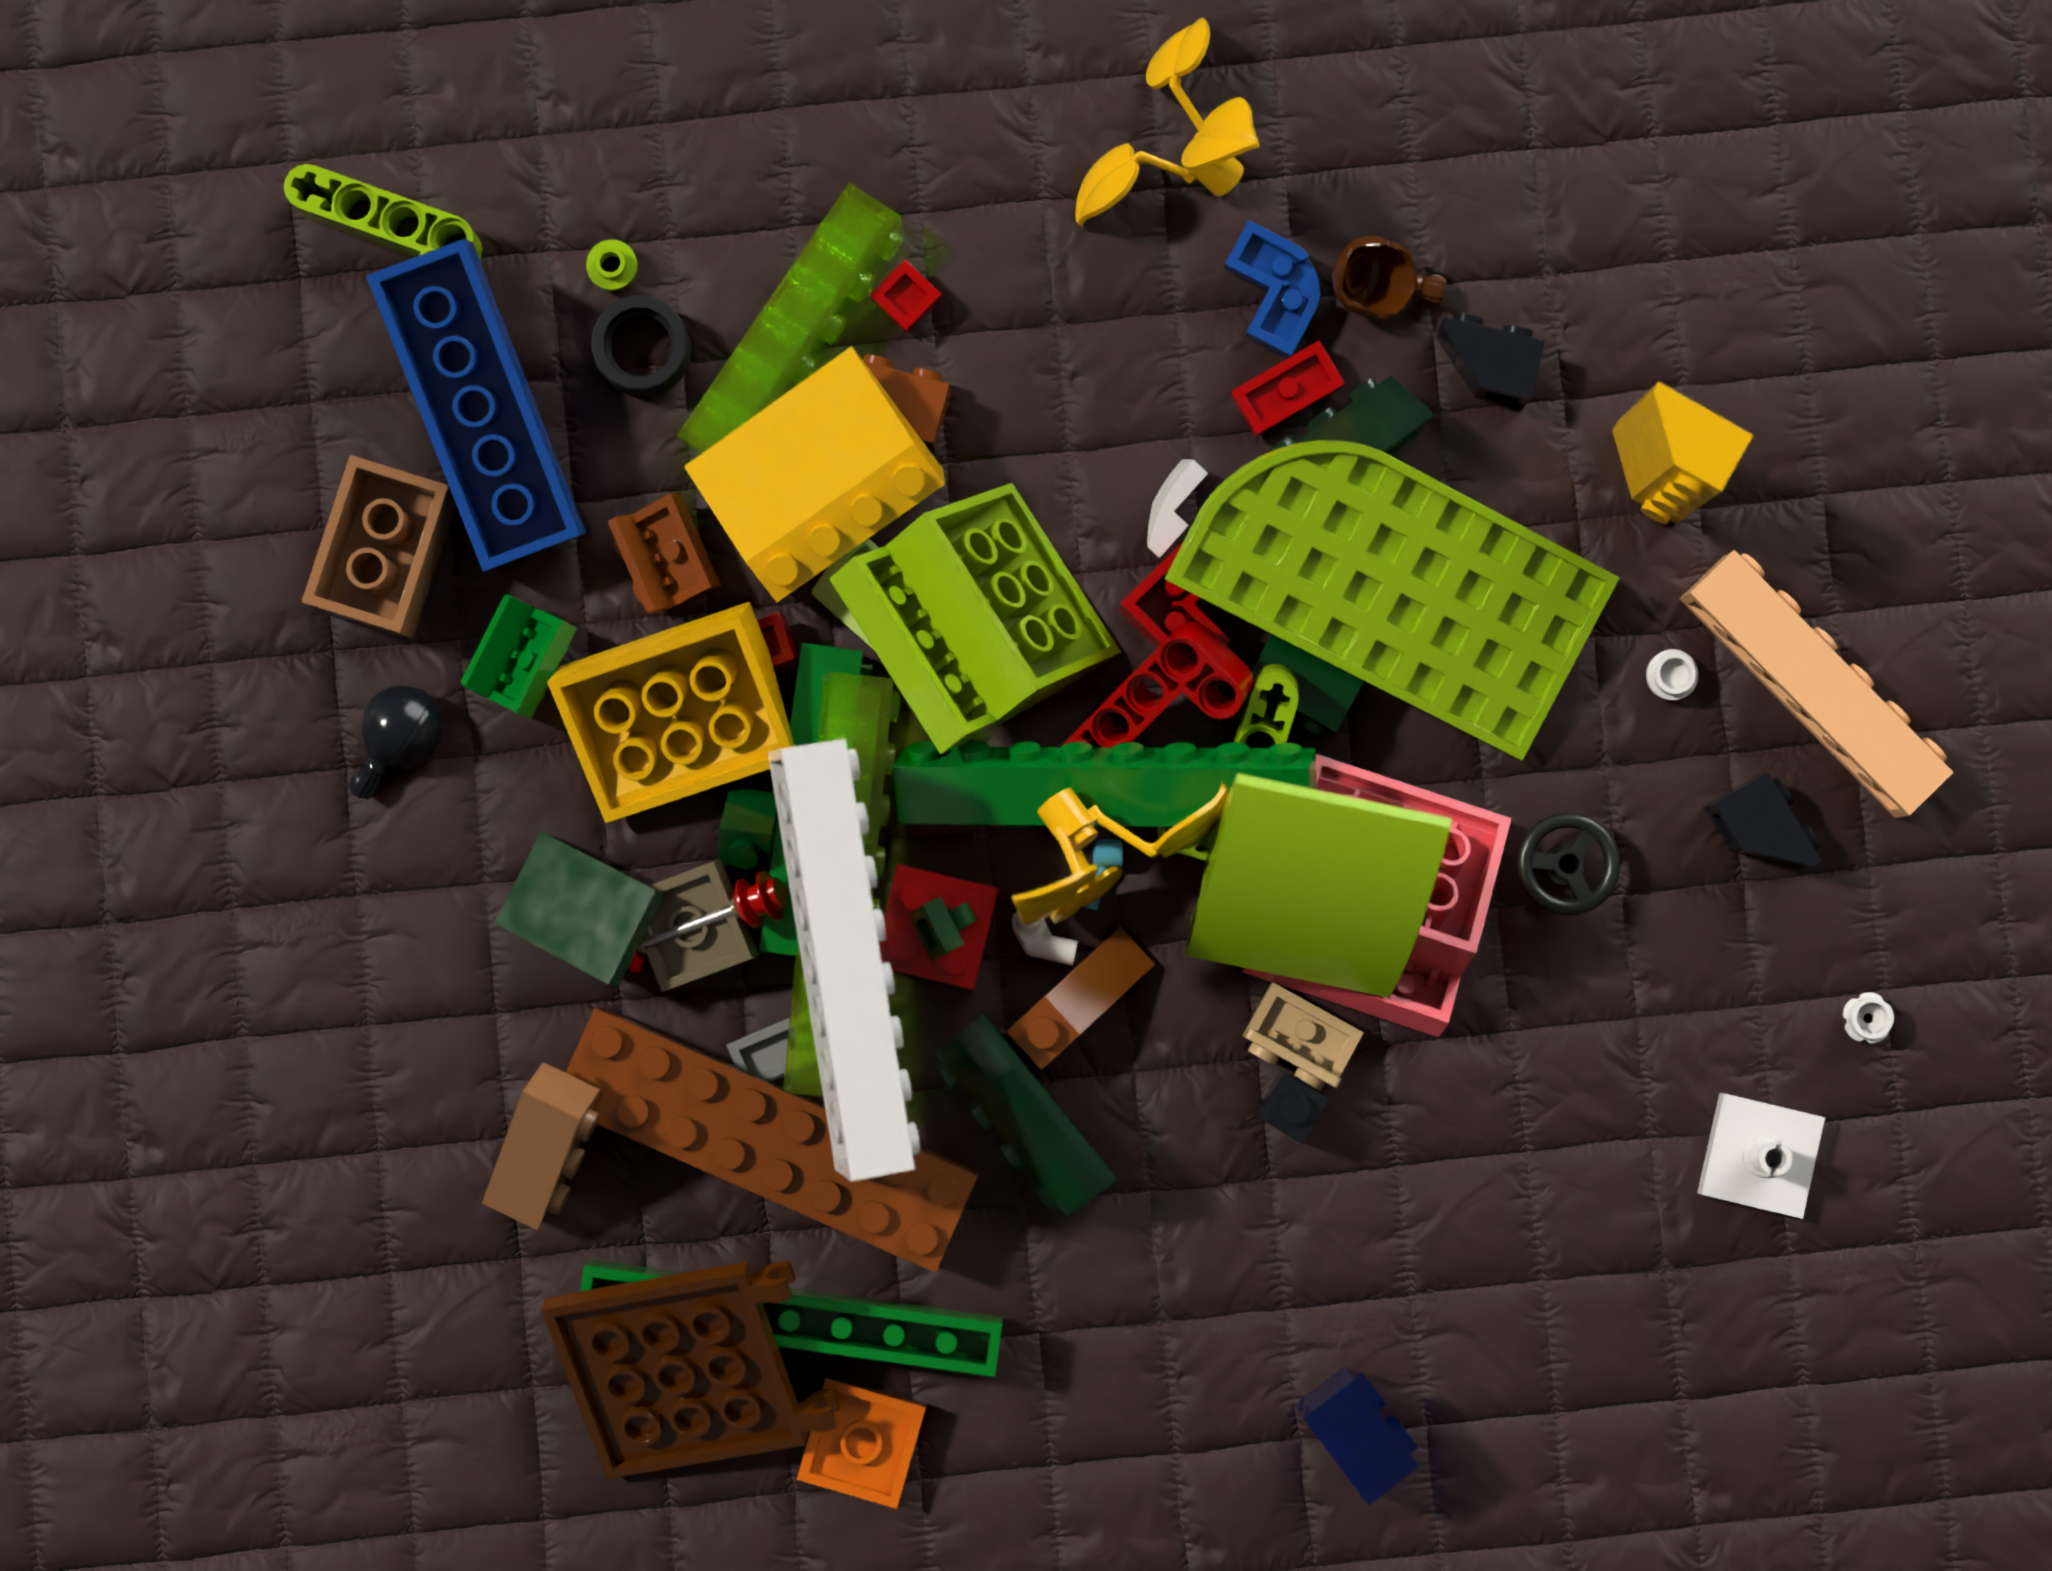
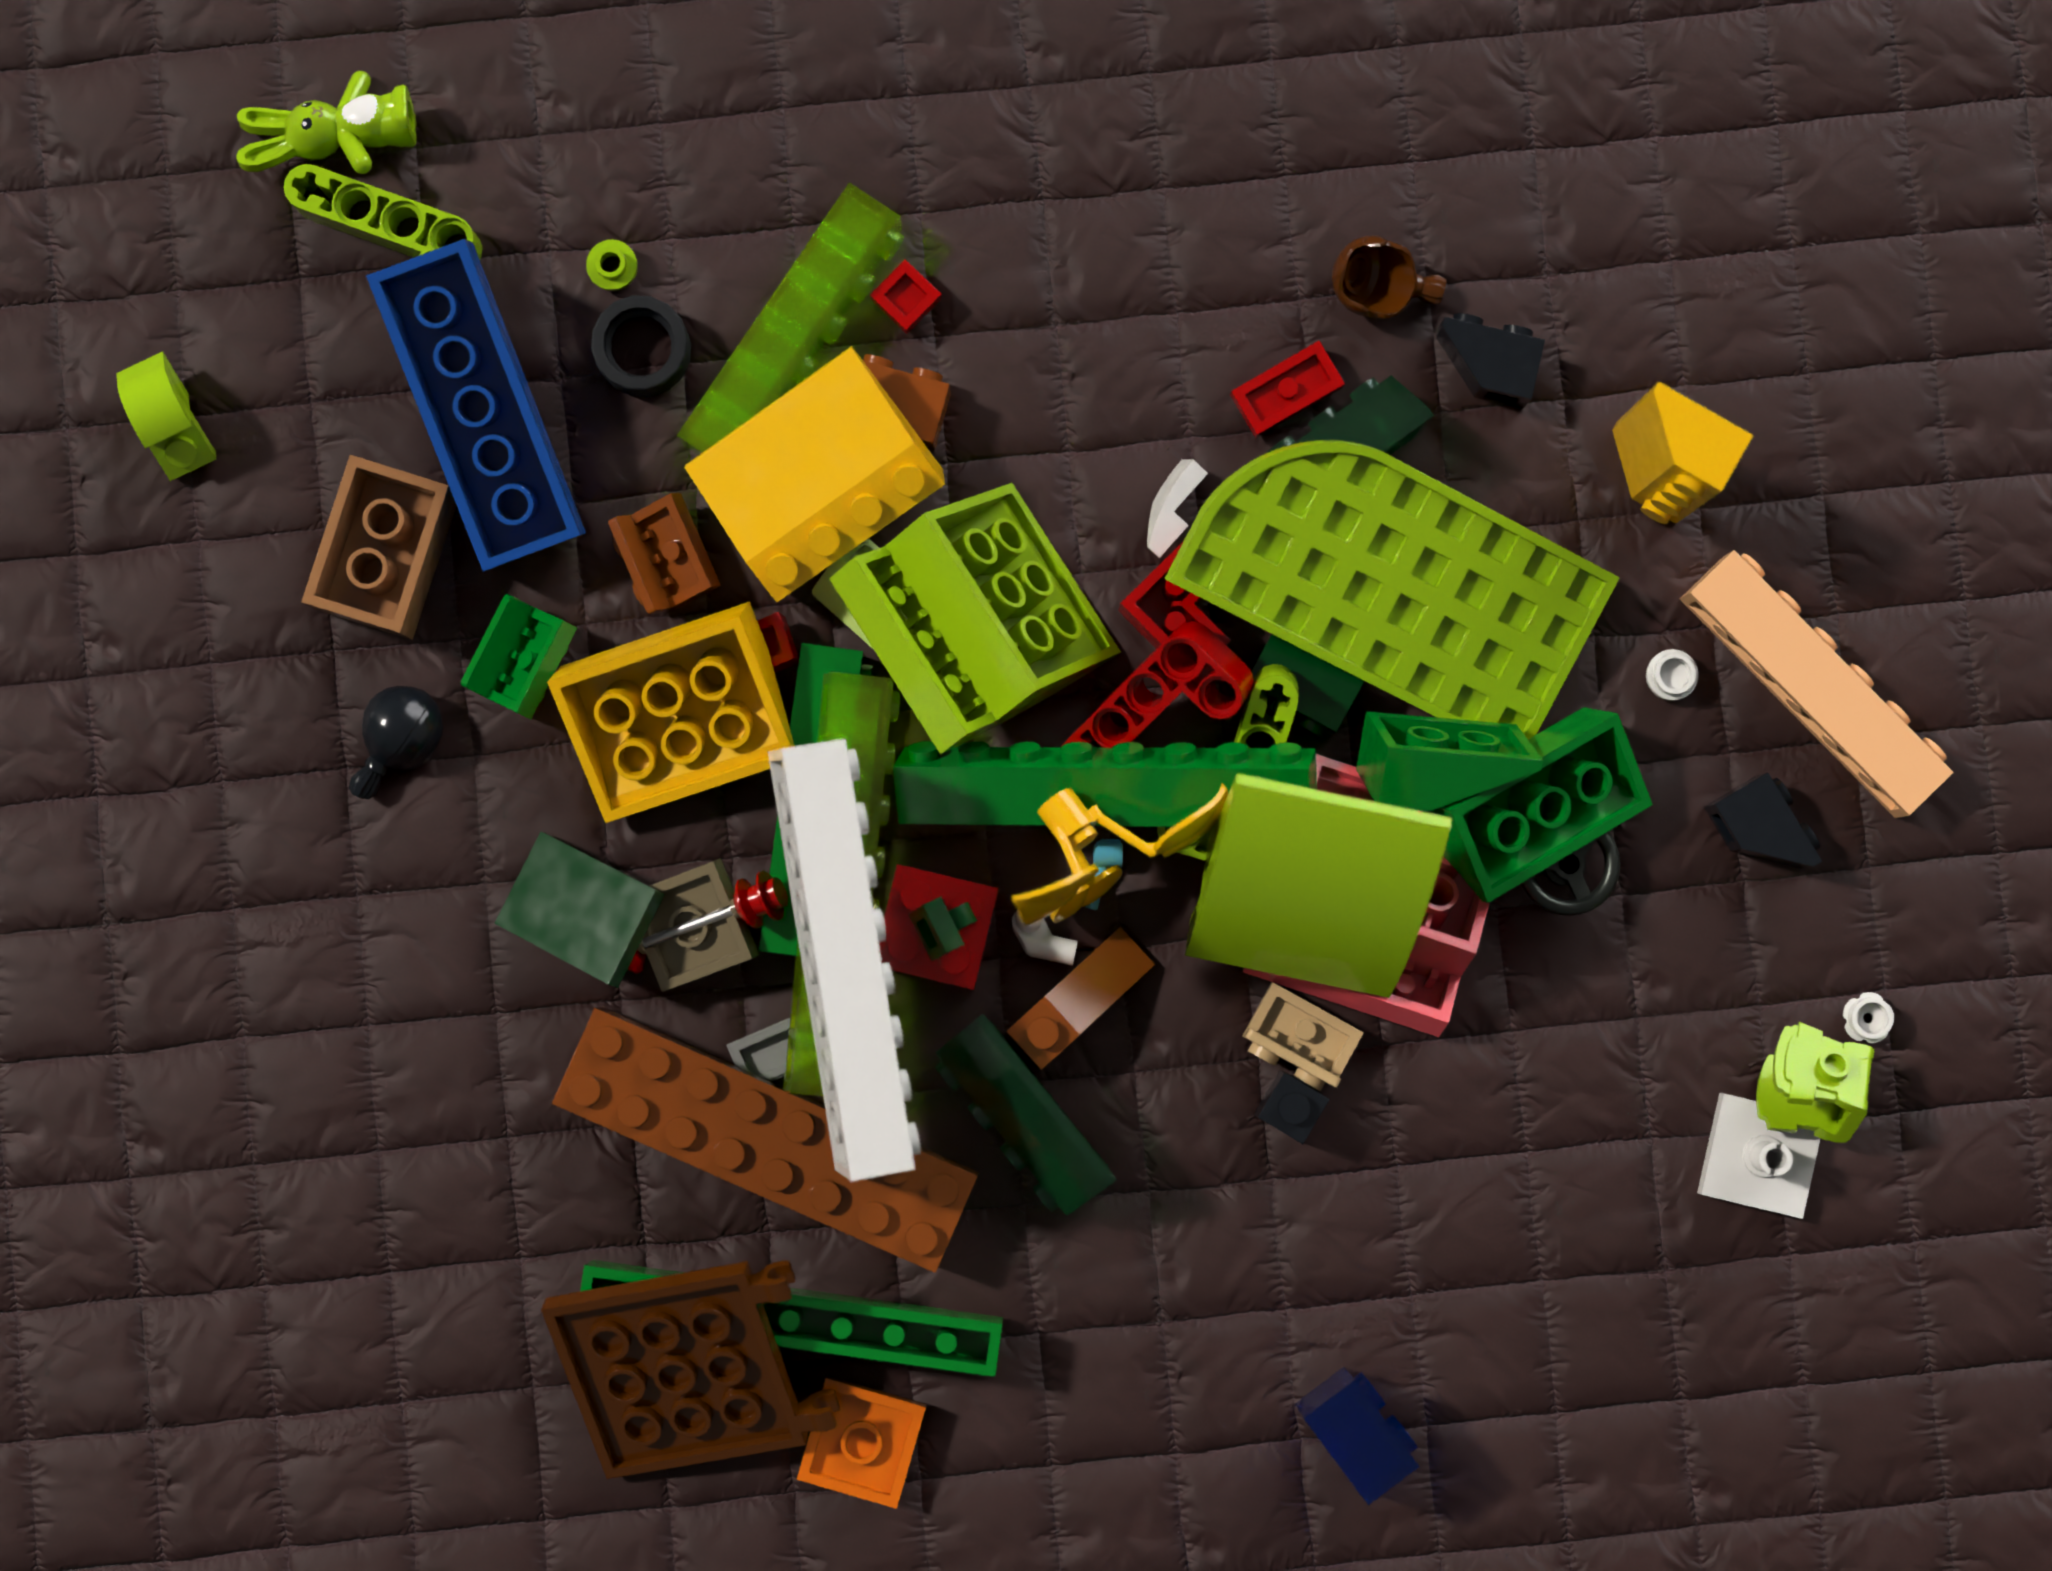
(162, 416): none -> lime brick
(318, 128): none -> lime animal
(542, 1147): medium nougat brick -> none
(747, 833): dark green slope -> none
(1207, 157): yellow plant -> none
(1290, 286): blue plate -> none
(1439, 760): none -> green slope
(1537, 820): none -> green slope
(1814, 1084): none -> lime piece

